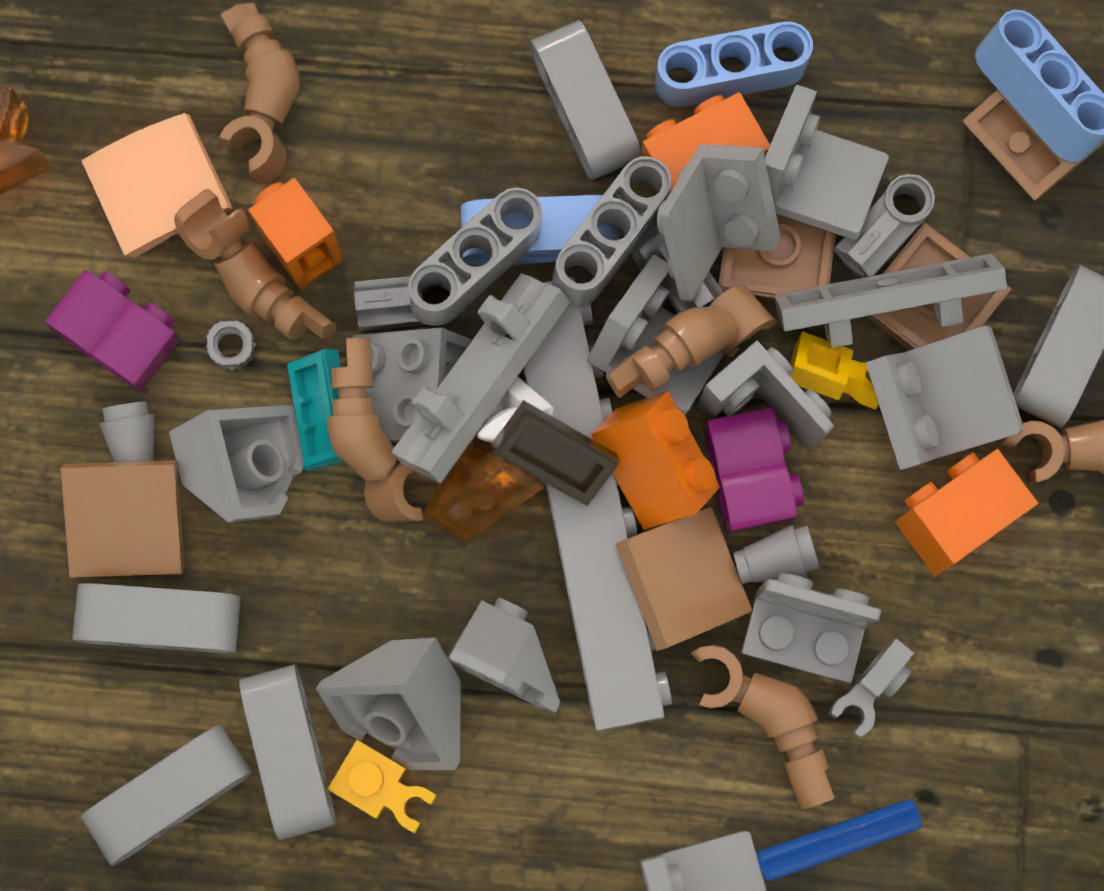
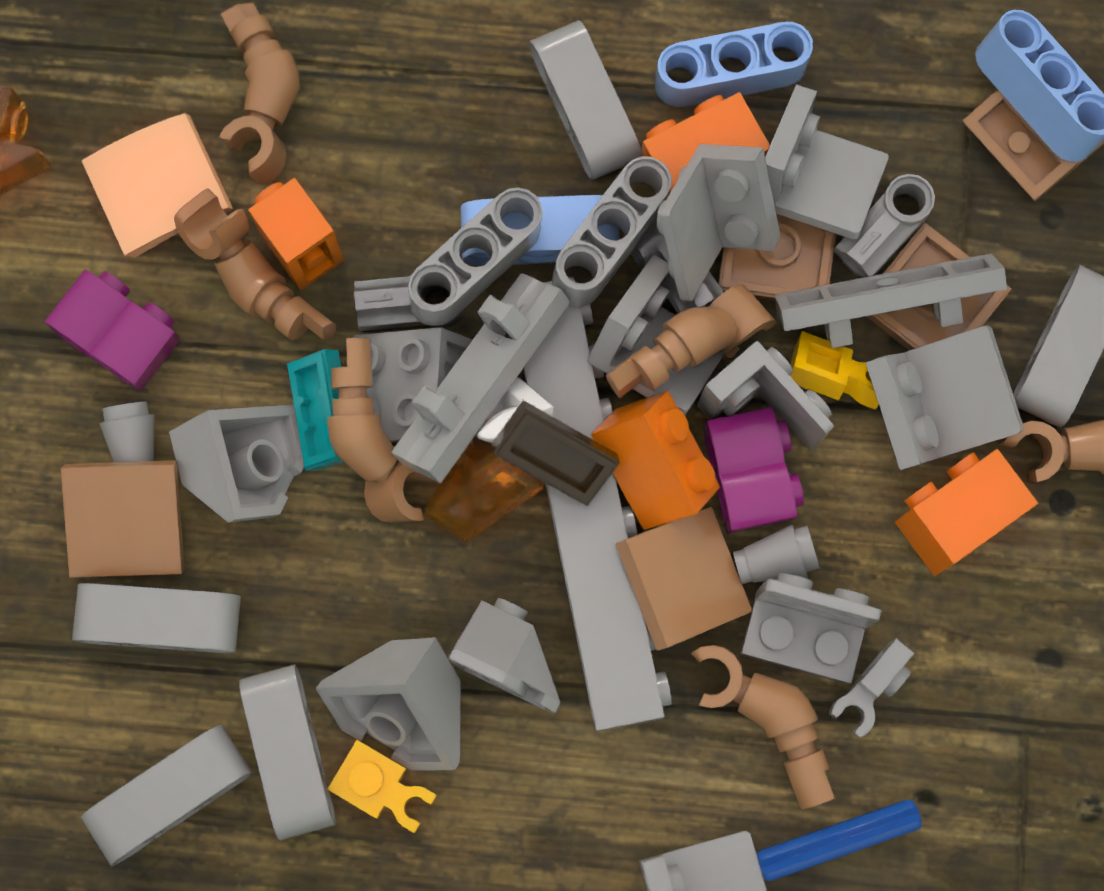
(230, 327): light grey axle -> none

